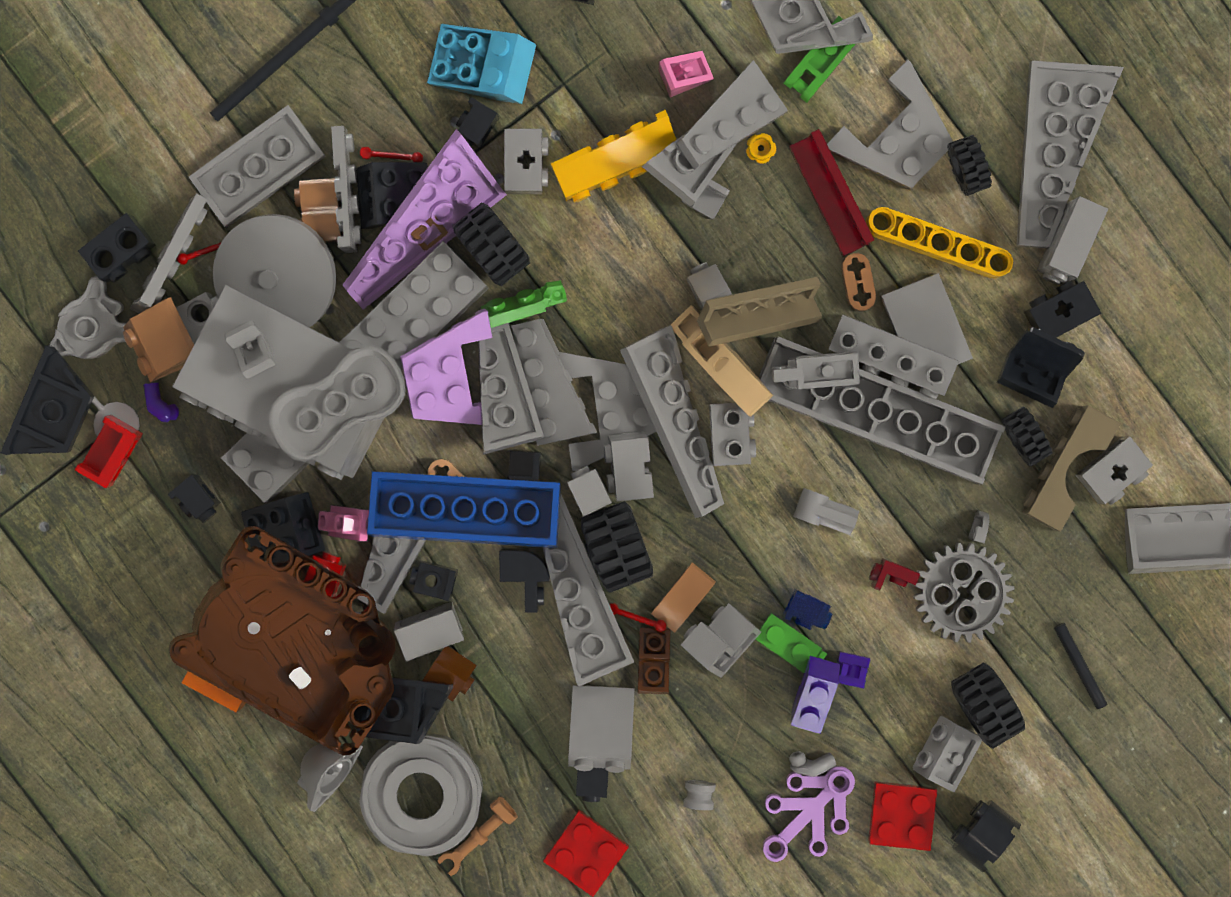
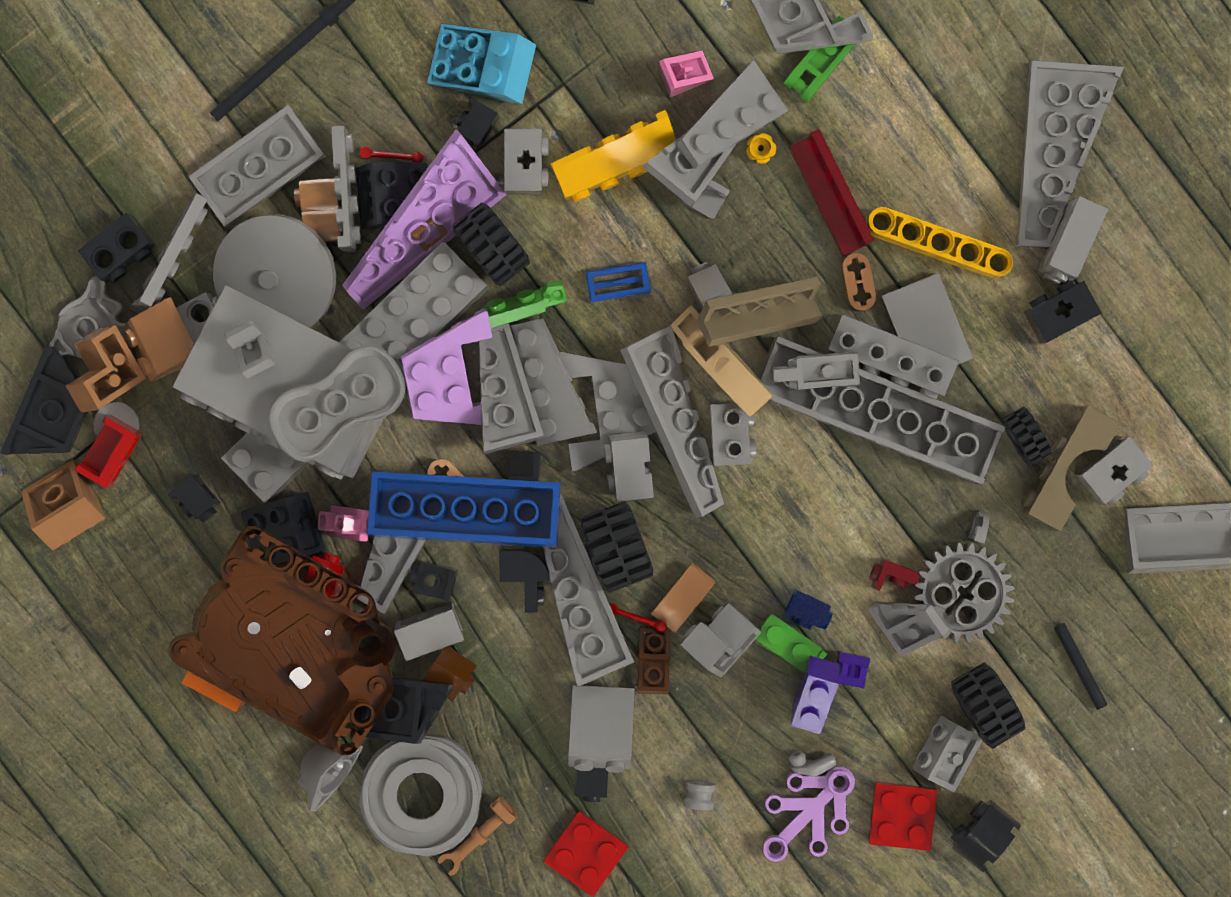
(61, 506): none -> medium nougat slope
(110, 369): none -> medium nougat brick
(158, 407): dark purple arm -> none
(183, 258): red hinge -> none
(588, 490): light grey brick -> none
(616, 270): none -> blue tile
(820, 510): light grey piece -> none
(908, 144): light grey wing -> none
(908, 624): none -> light grey wing
(969, 165): black tyre -> none
(1039, 366): black bracket -> none

